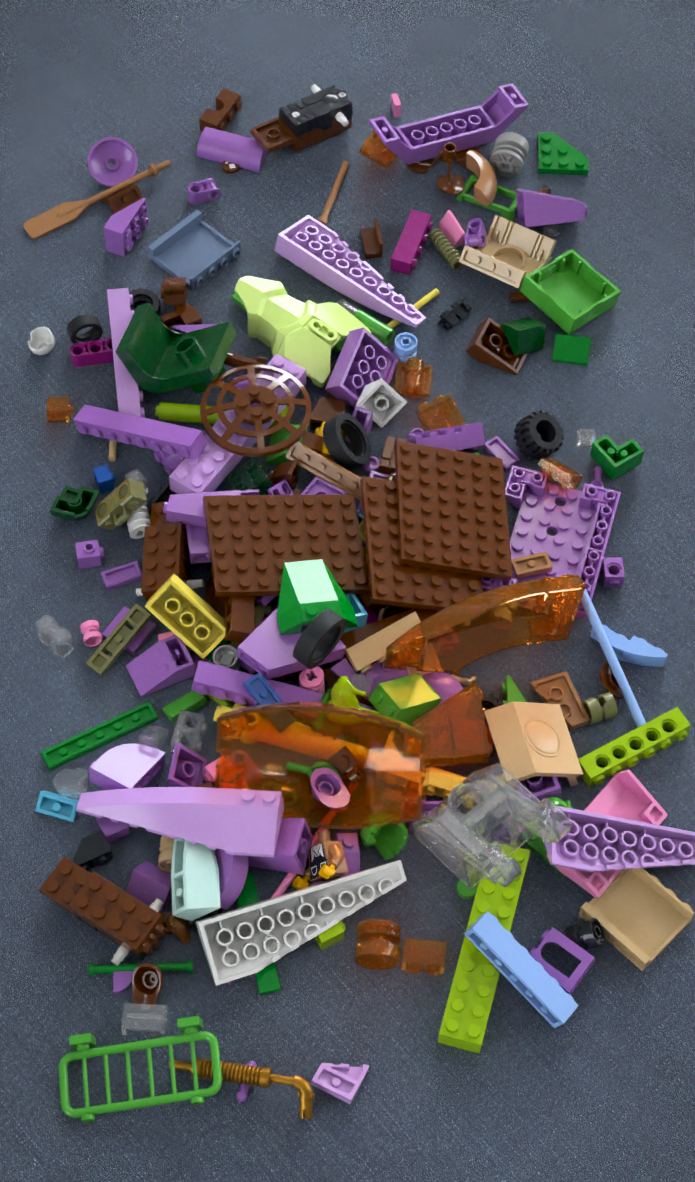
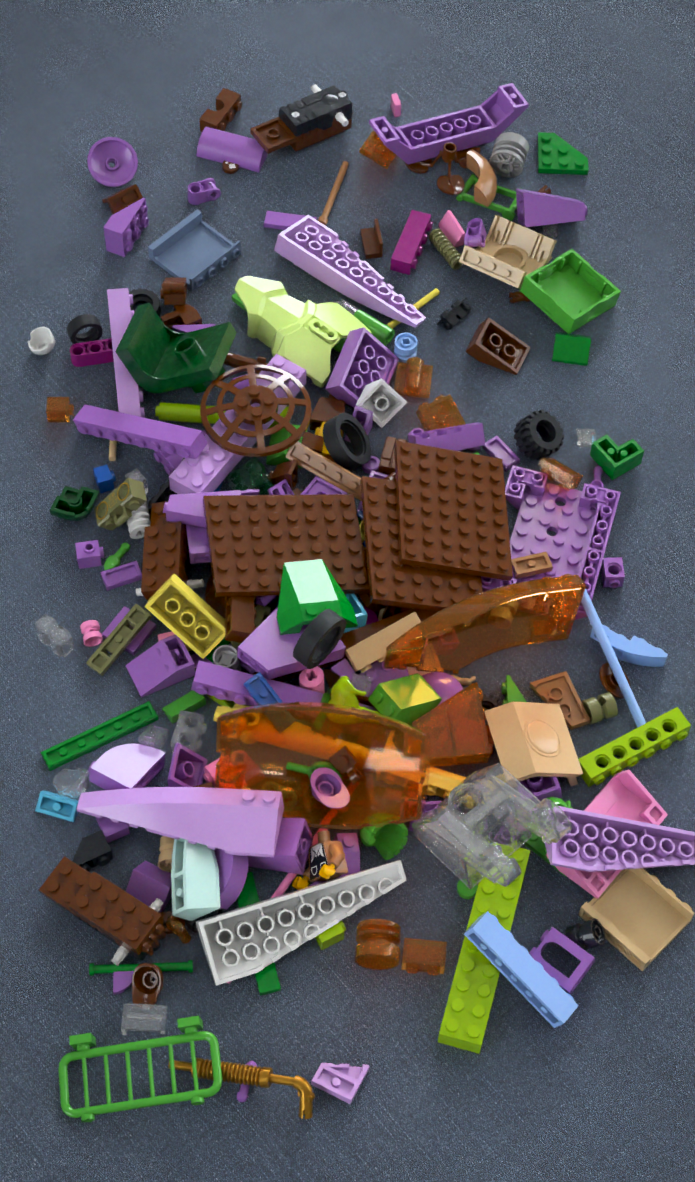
(70, 211): medium nougat piece -> none
(114, 560): none -> bright green piece
(281, 220): none -> medium lavender tile
(524, 335): dark green slope -> none

